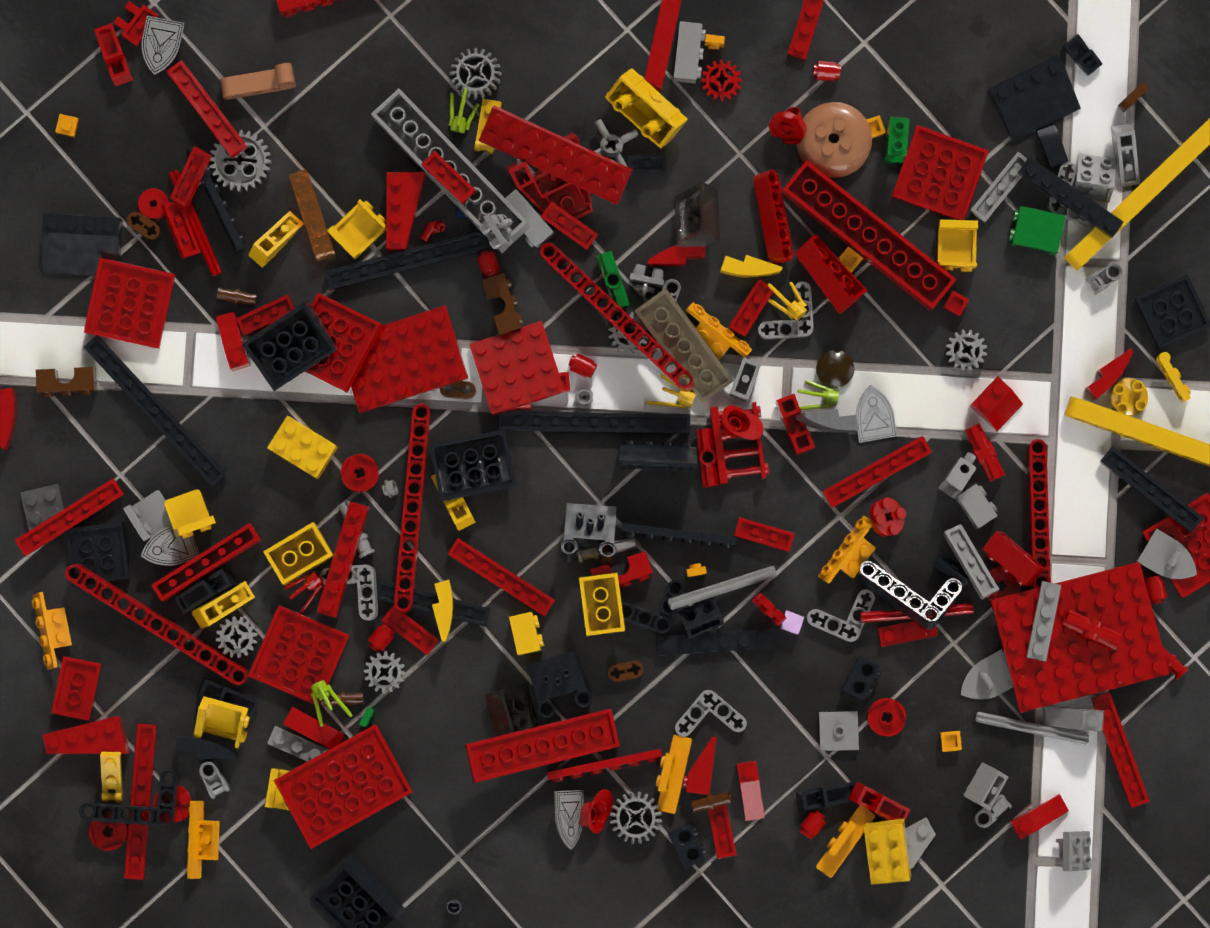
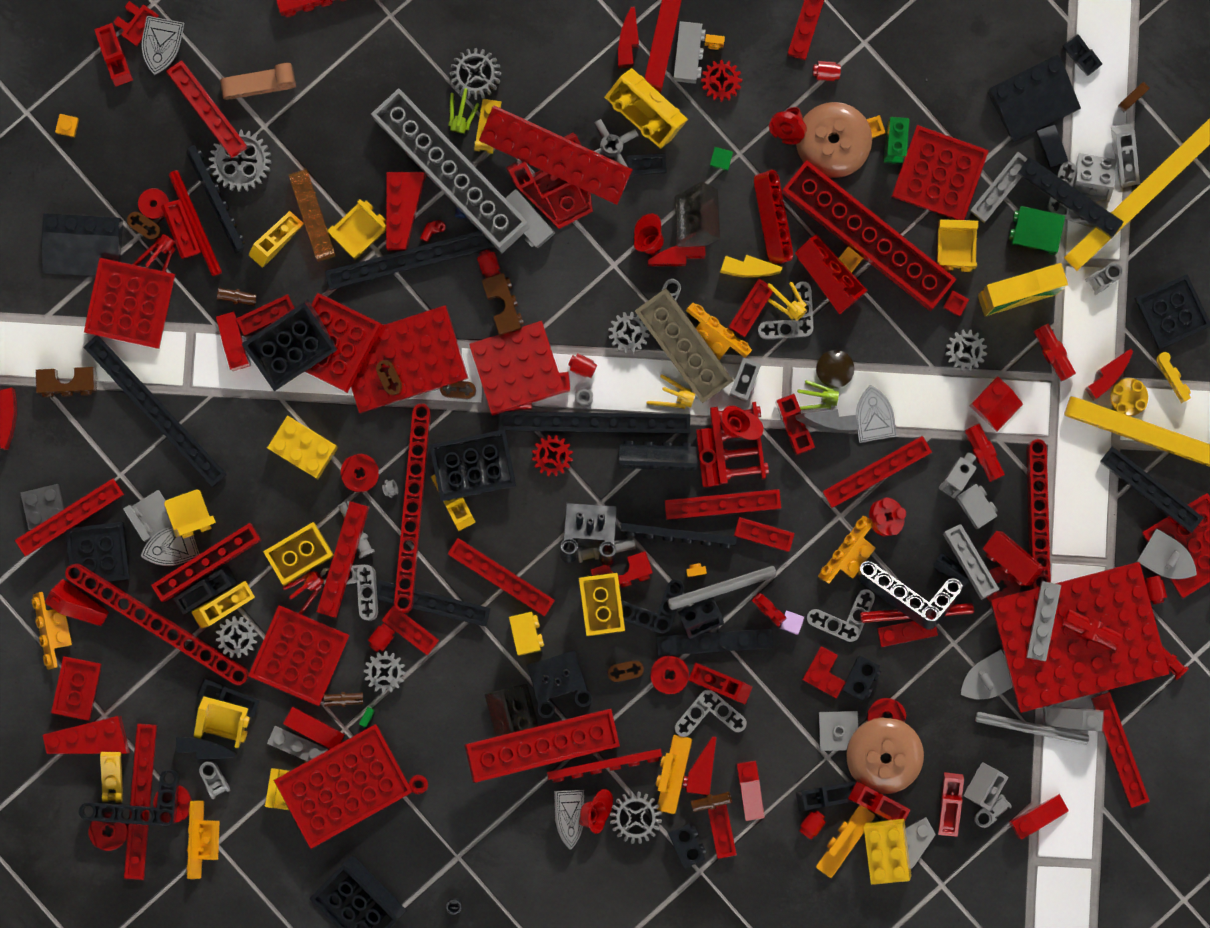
(75, 604): none -> red slope
(162, 245): none -> red plant
(190, 176): red plate -> none
(321, 692): lime plant -> none
(393, 375): none -> reddish brown beam
(424, 784): none -> red plate
(444, 609): yellow slope -> none
(448, 177): red plate -> none
(499, 227): light grey hips -> none
(560, 450): none -> red gear
(569, 225): red plate -> none
(609, 268): green piece -> none
(622, 324): red beam -> none
(628, 40): none -> red slope
(638, 276): light grey hips -> none
(648, 234): none -> red piece
(672, 664): none -> red plate
(720, 683): none -> red slope
(721, 158): none -> green tile
(722, 504): none -> red plate
(819, 675): none -> red plate
(882, 737): none -> nougat brick
(950, 741): light orange plate -> none
(950, 804): none -> red slope
(1022, 289): none -> yellow tile
(1054, 352): none -> red piece
(1075, 850): light grey plate -> none

